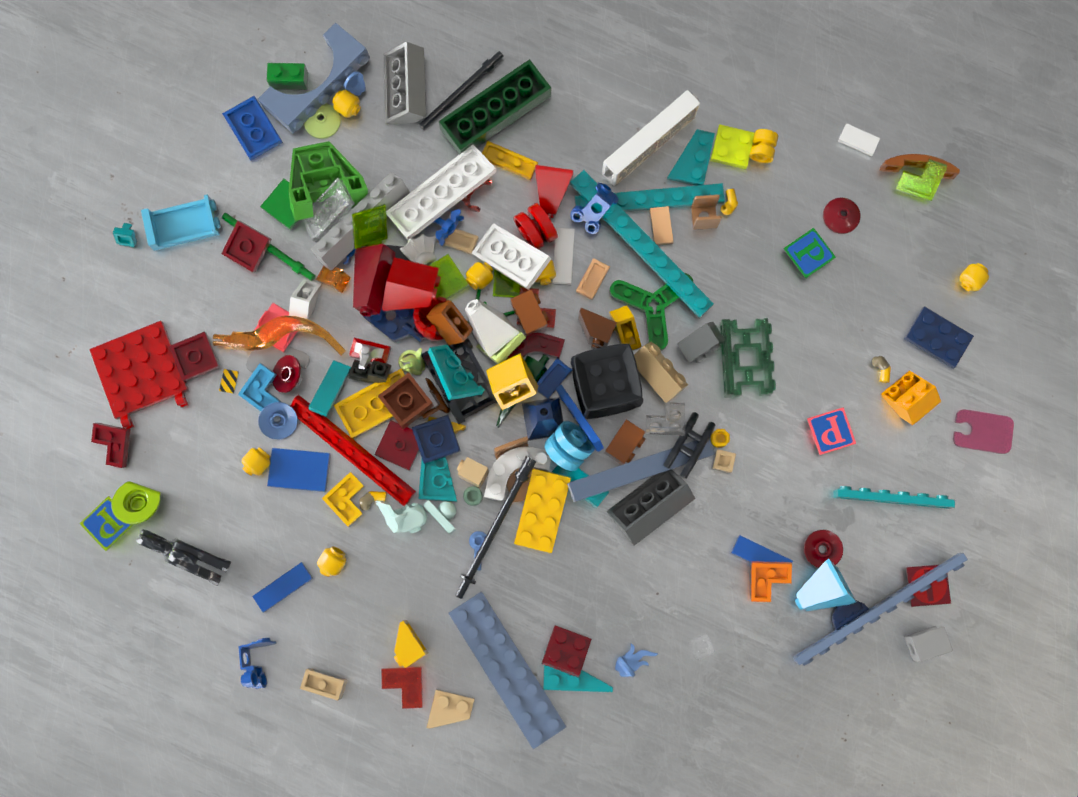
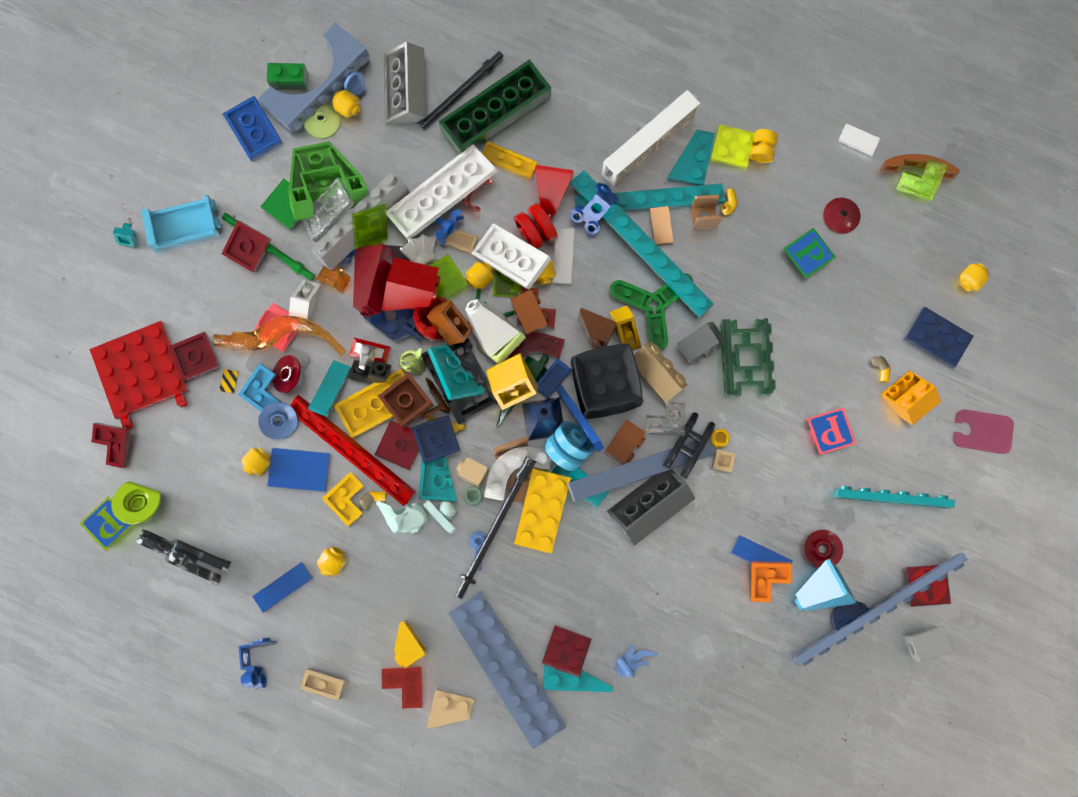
(592, 279): light nougat tile -> none

